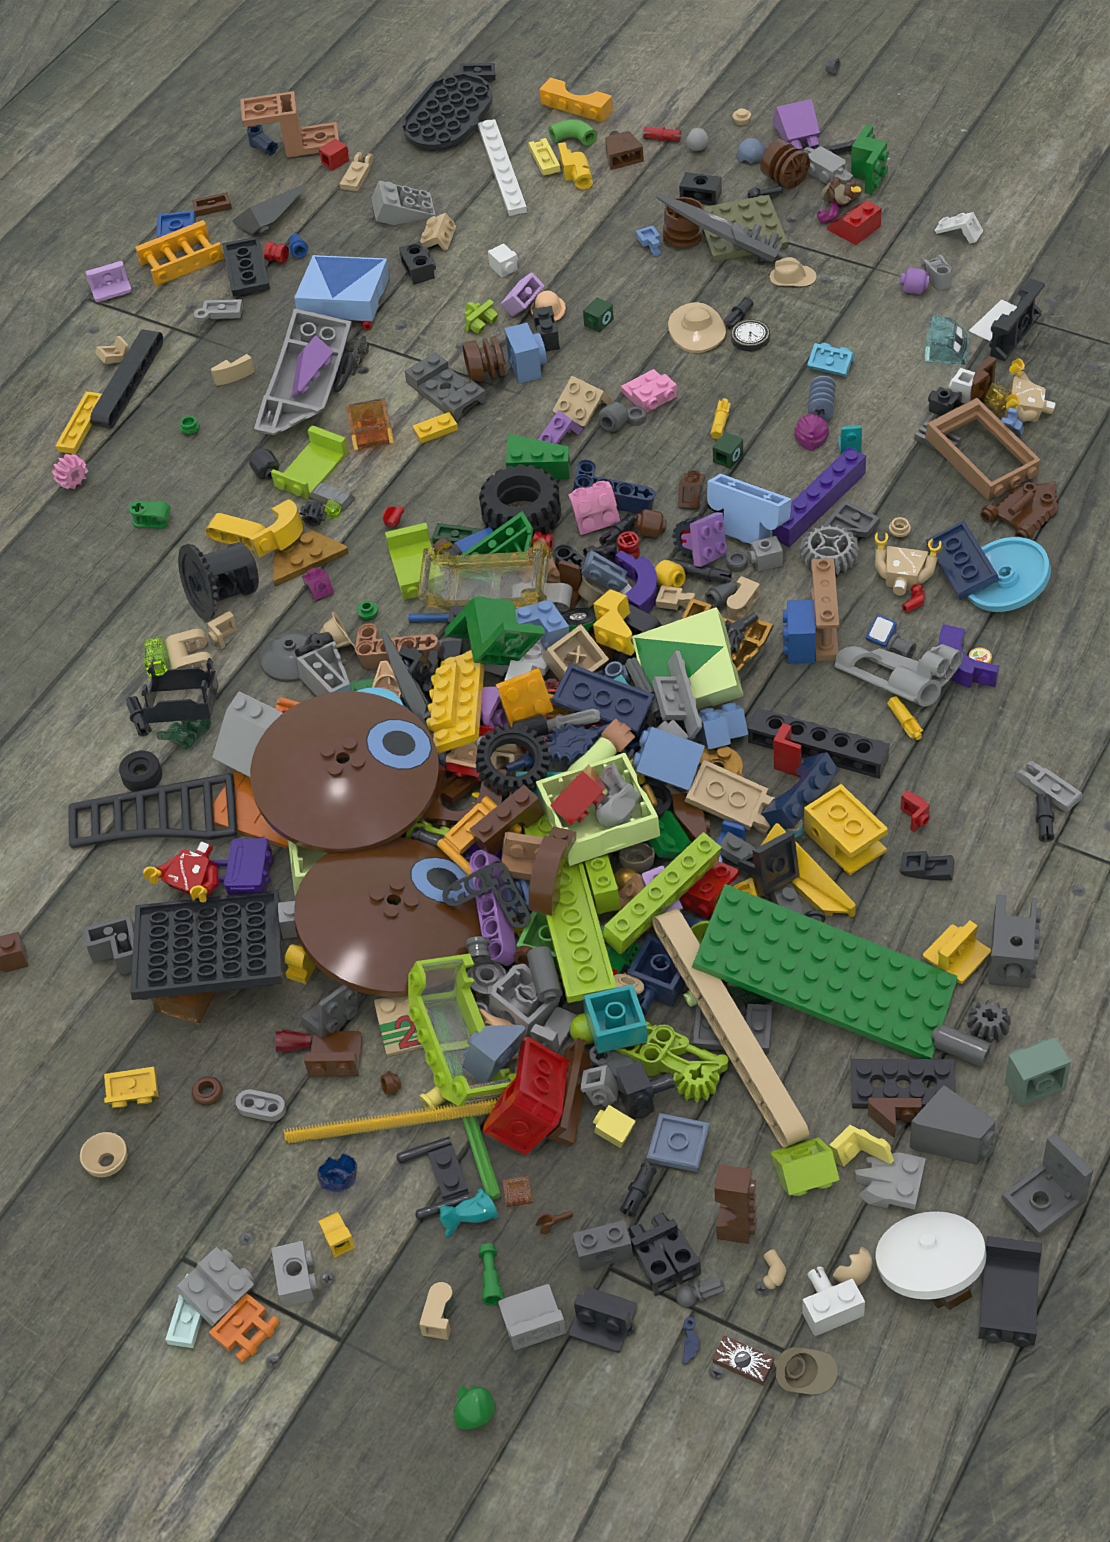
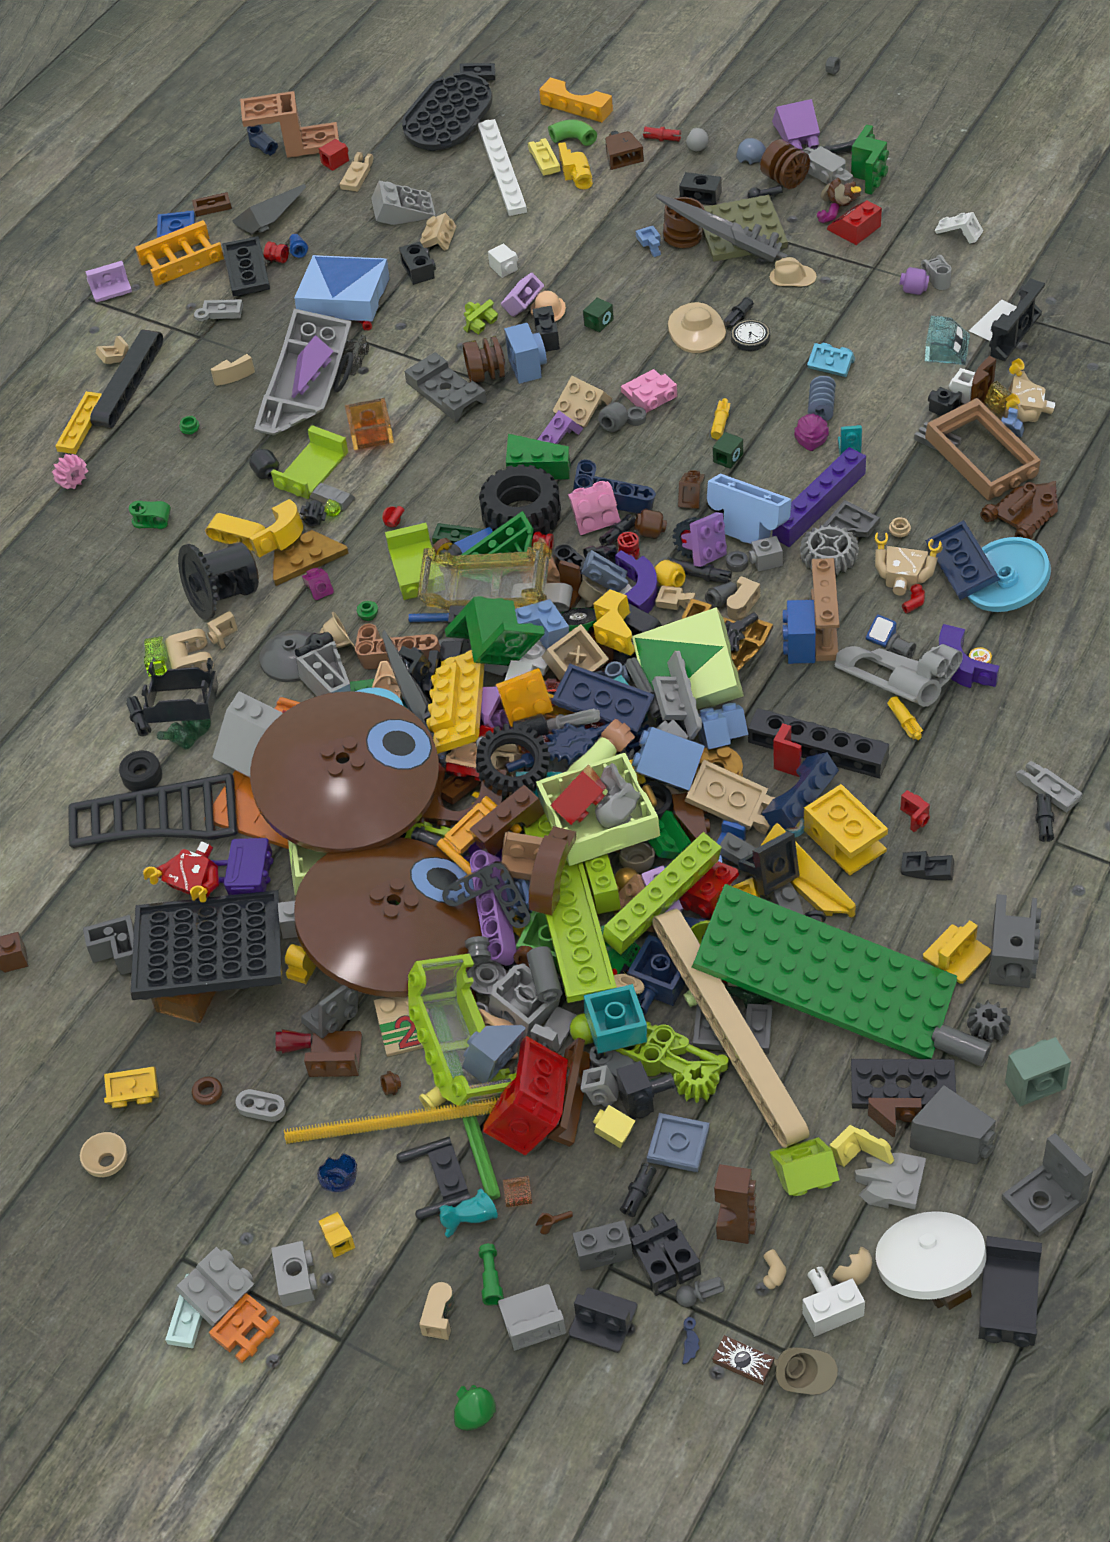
(435, 427): yellow plate -> none
(741, 116): tan plate -> none

